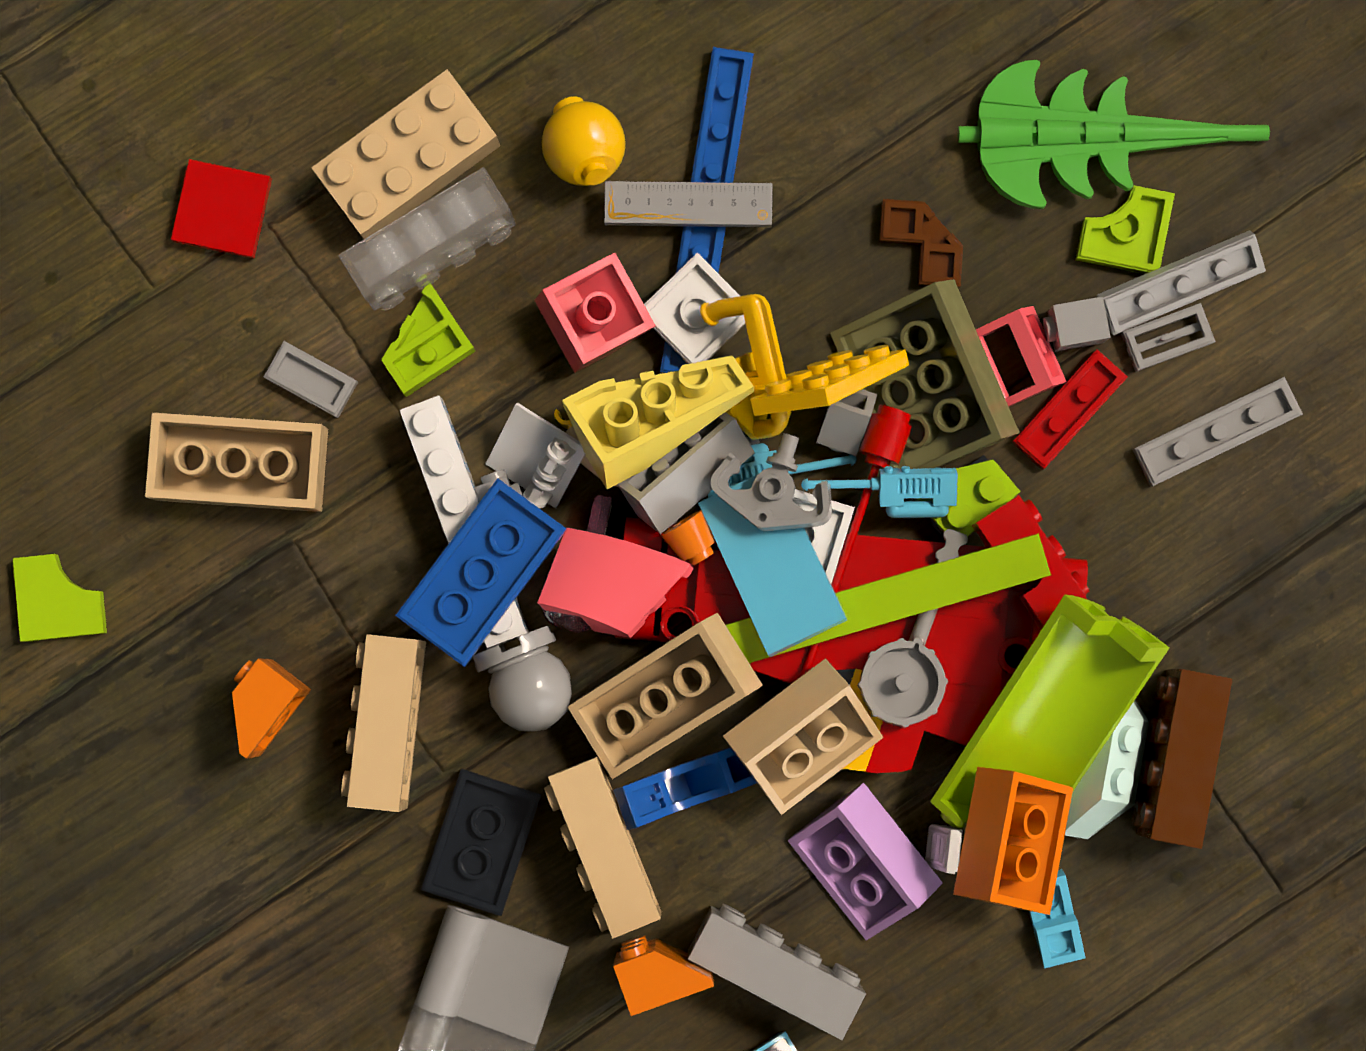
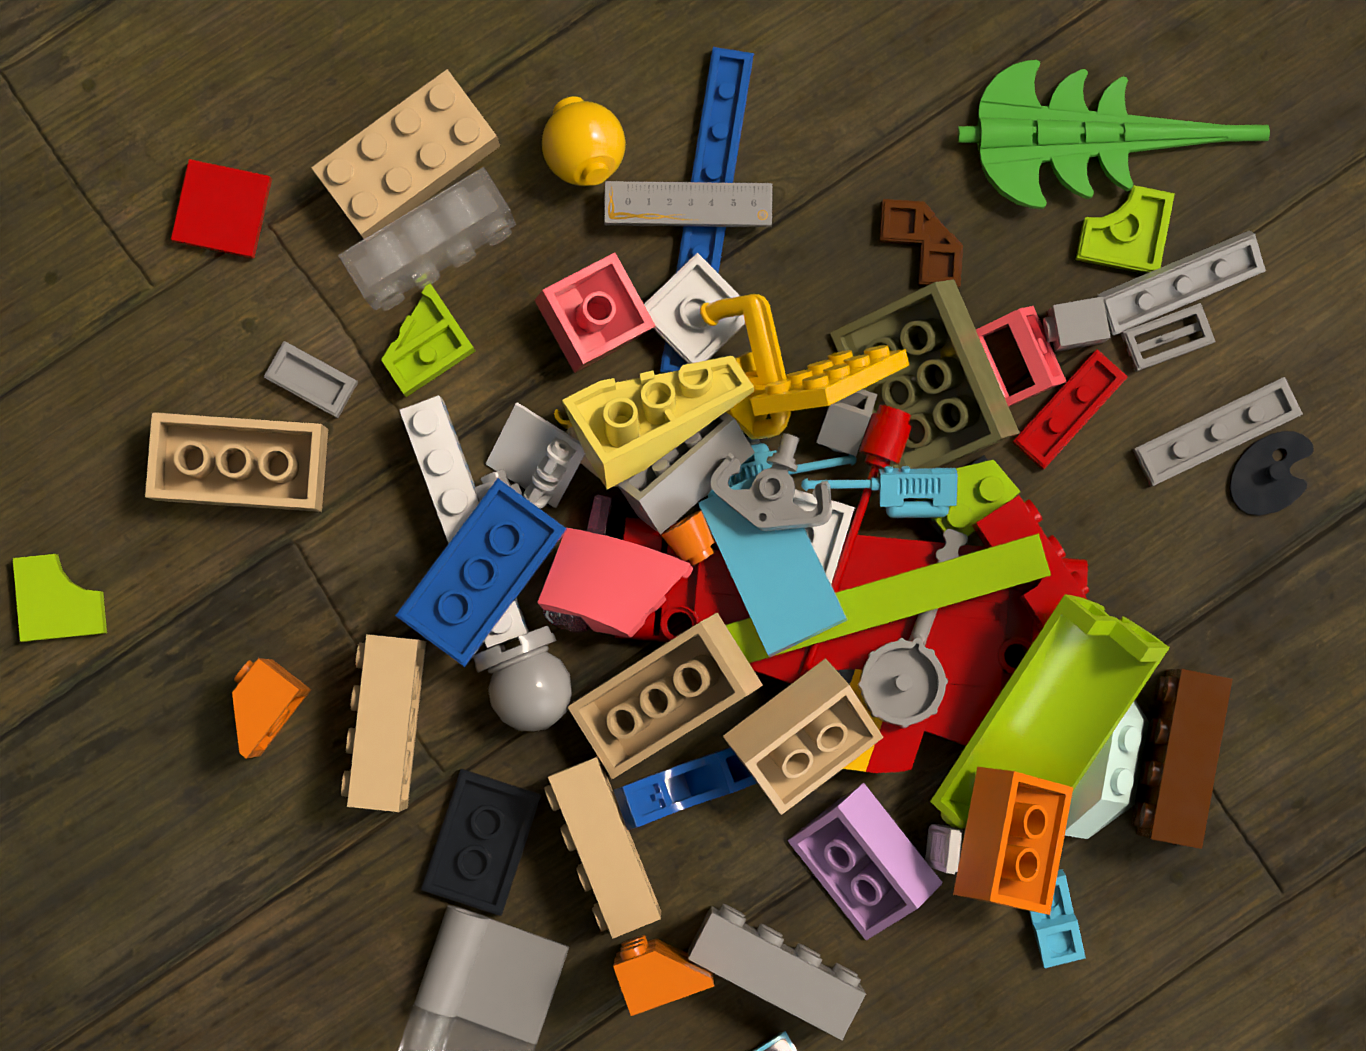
(1266, 485): none -> black piece

